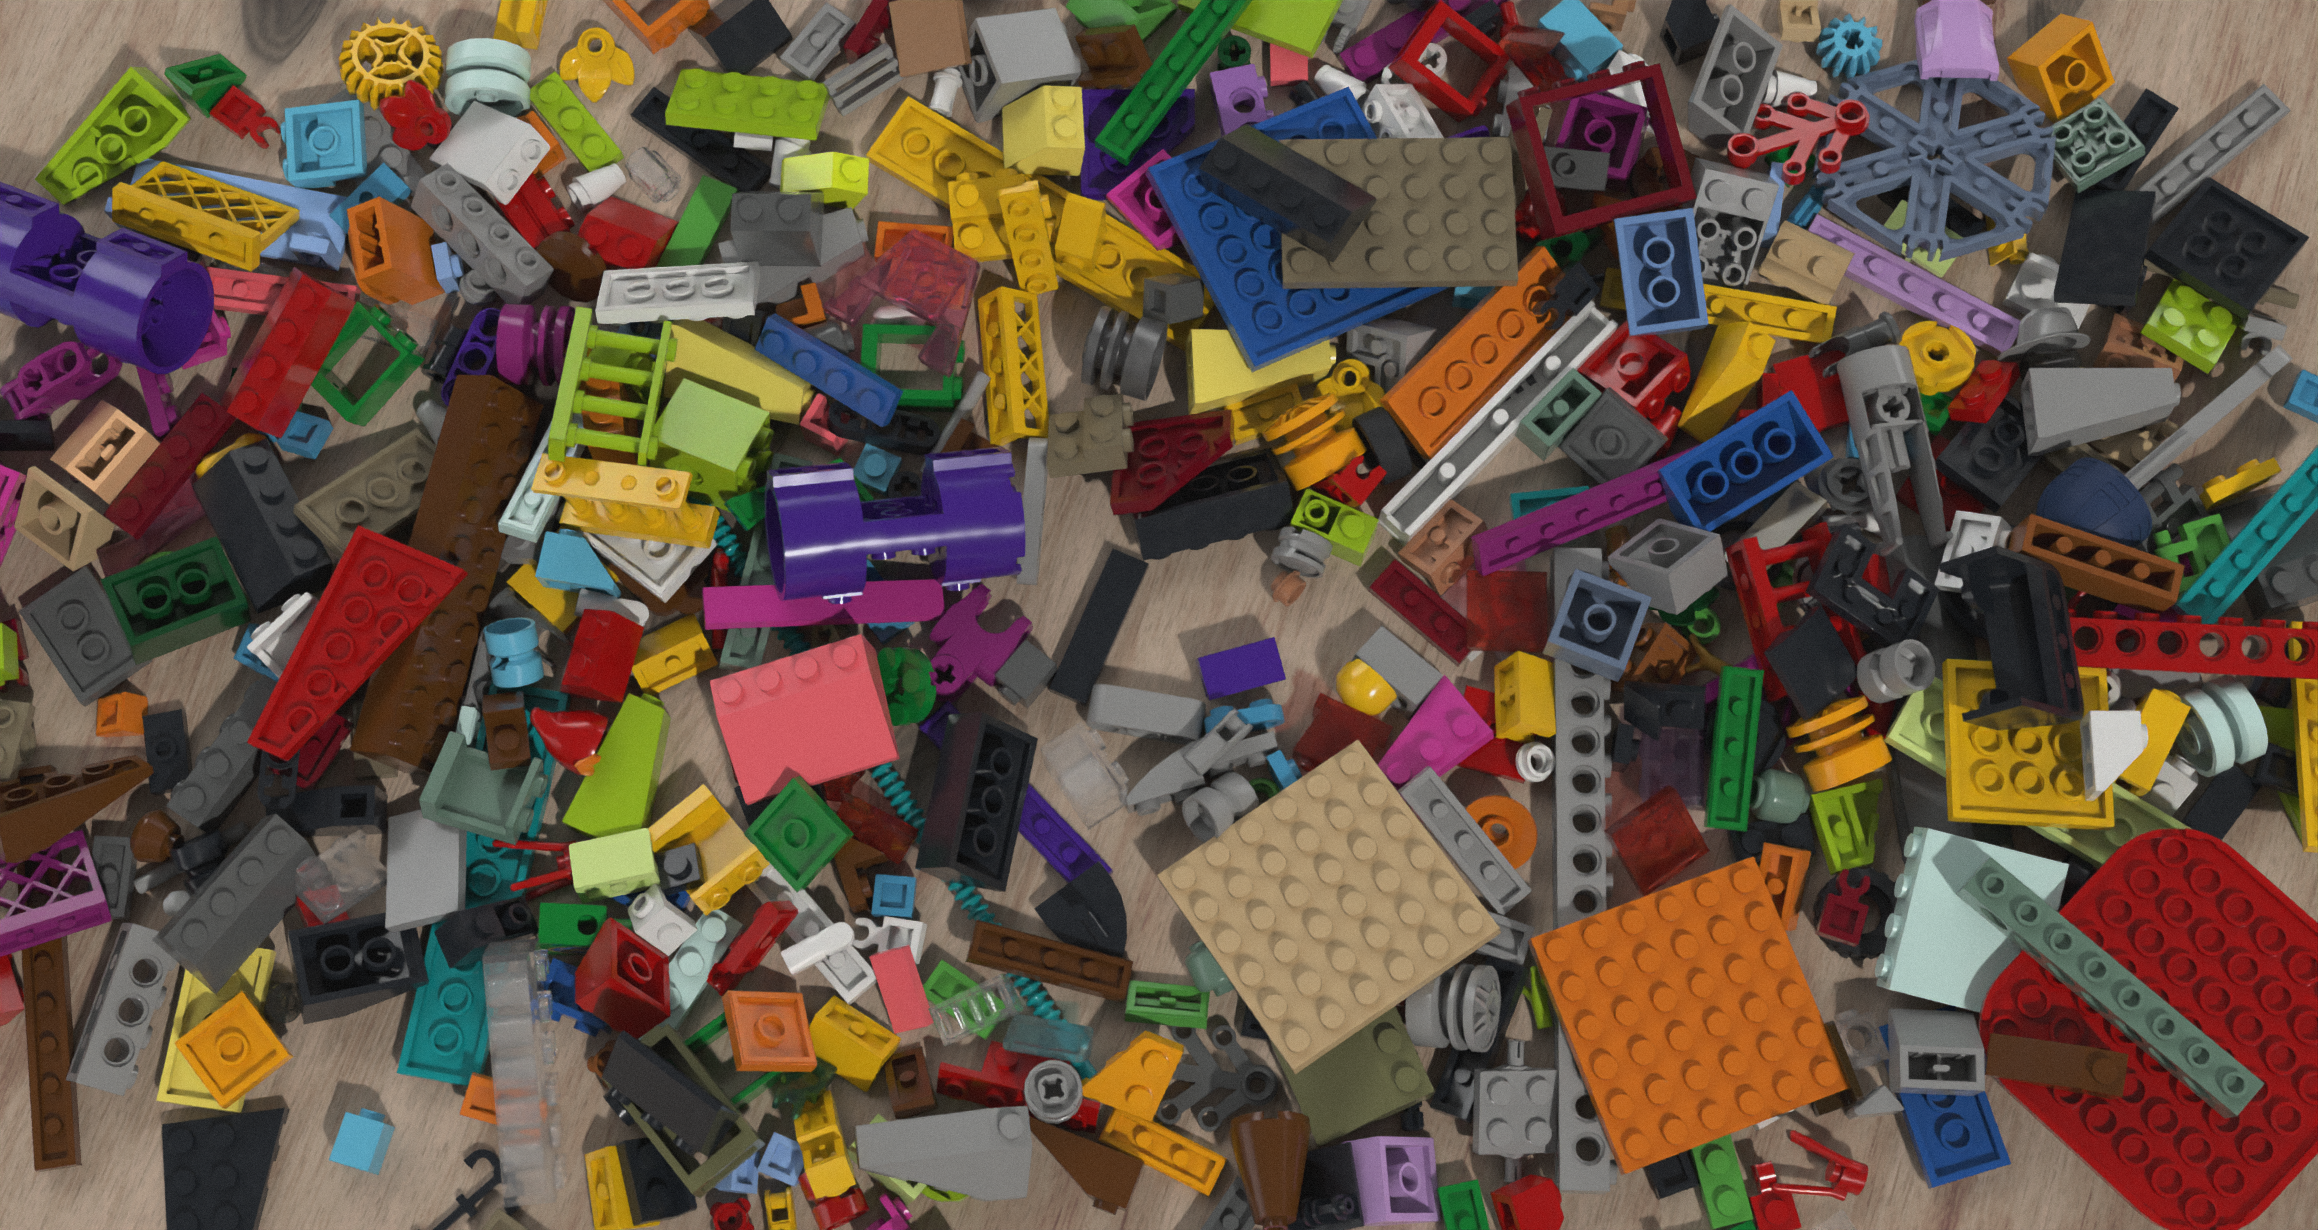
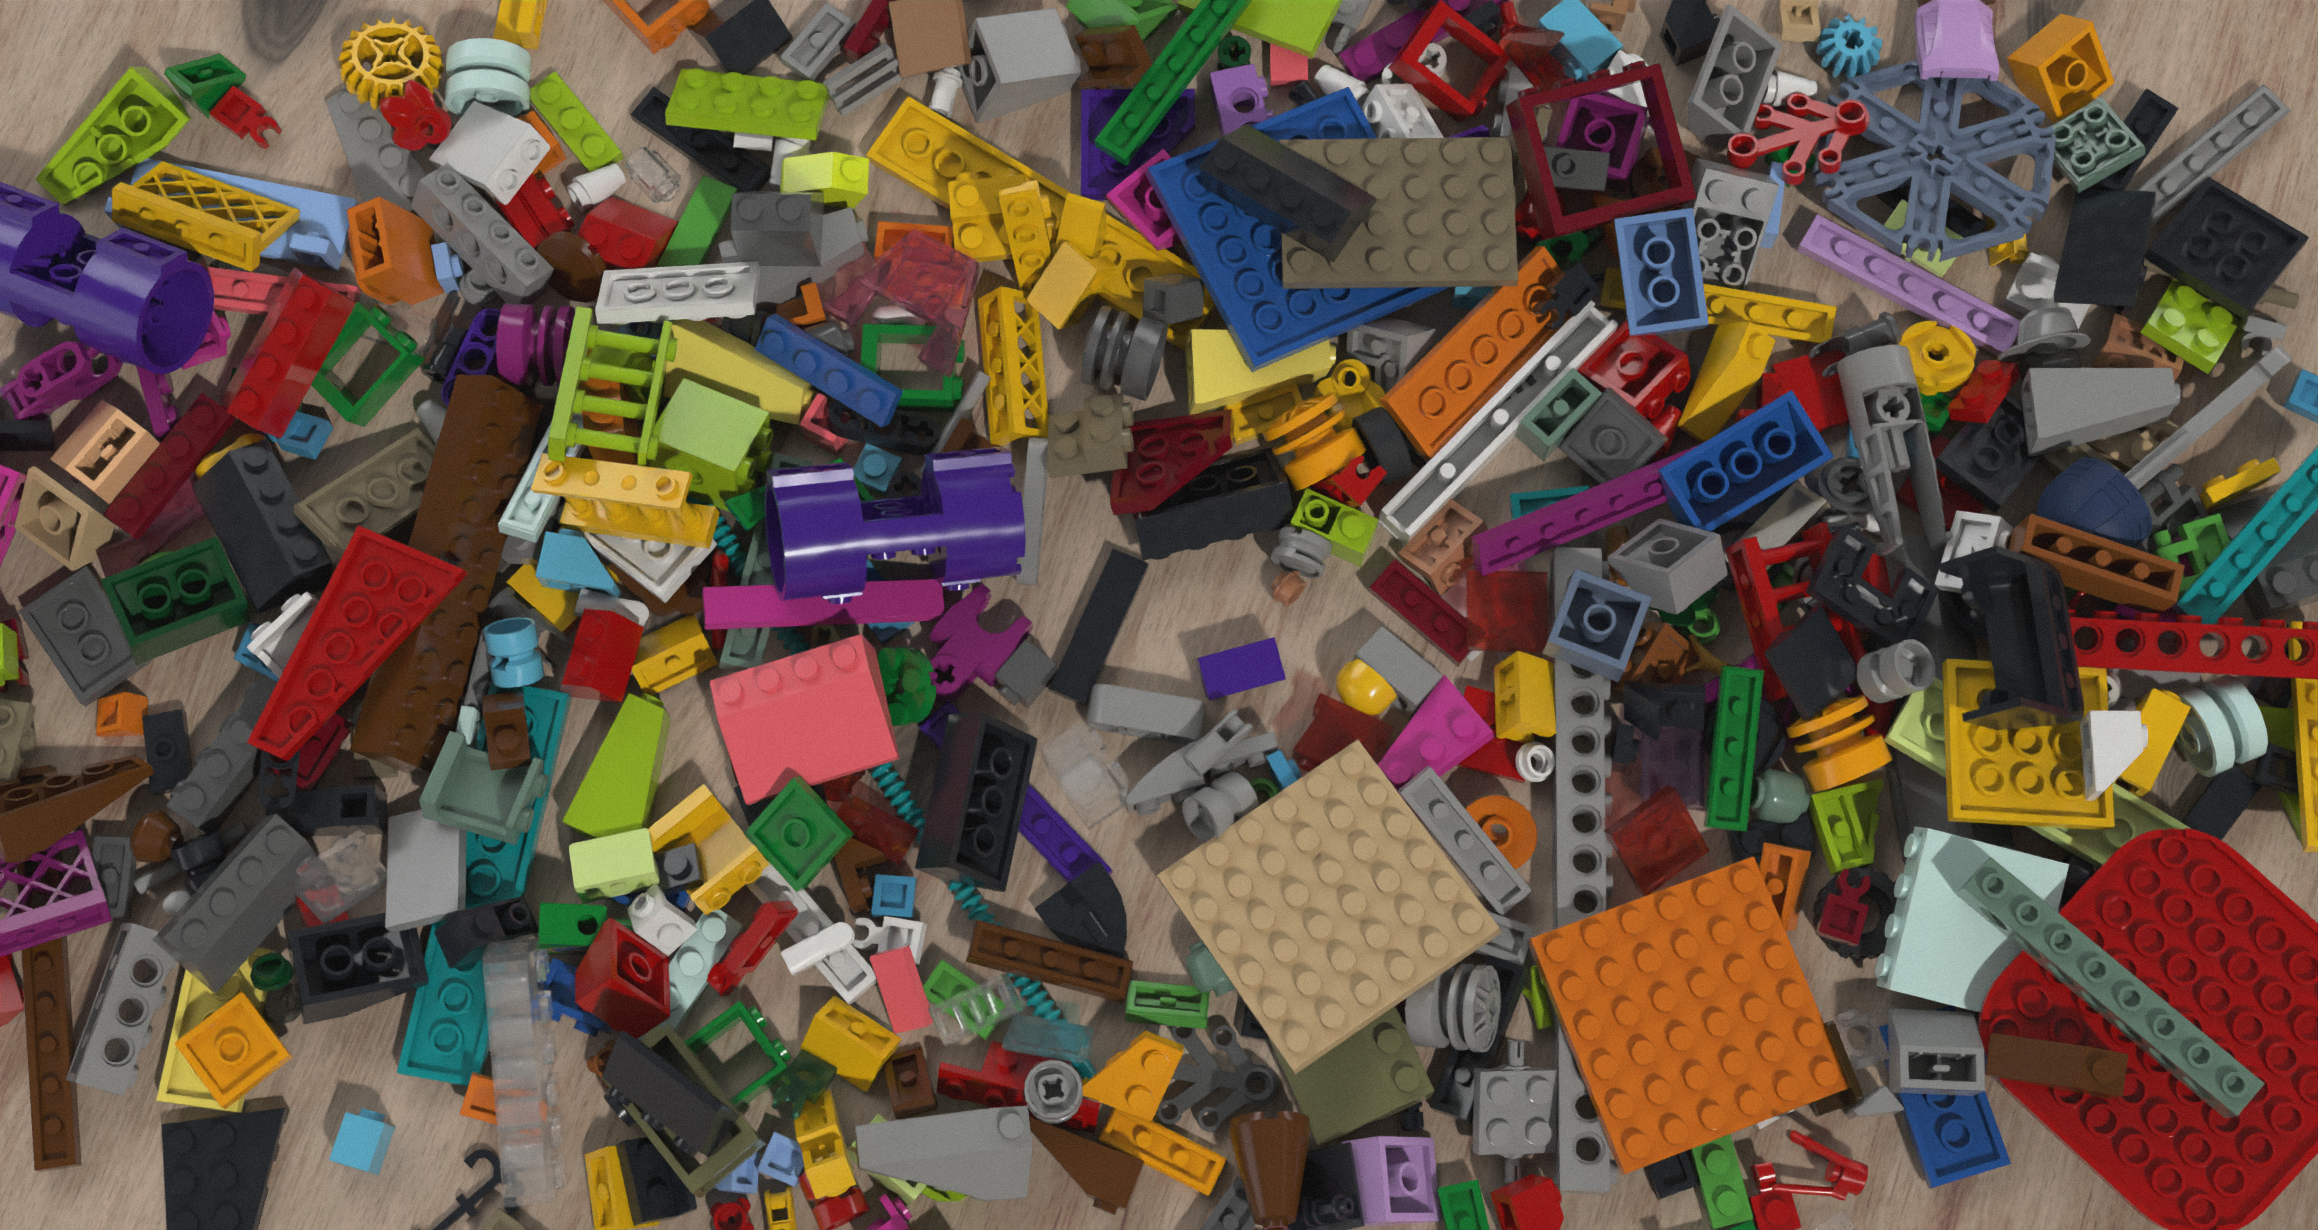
(271, 972): none -> dark green plate
(324, 144): medium azure plate -> none
(381, 183): dark azure plate -> none
(563, 875): red plant -> none
(571, 737): red hat -> none
(598, 68): yellow plate -> none
(769, 1031): orange tile -> none
(1045, 132): light yellow slope -> none
(1069, 285): none -> yellow panel
(1260, 715): dark azure plate -> none
(1805, 263): tan bracket -> none
(1808, 207): dark azure axle -> none
(2172, 784): white bracket -> none

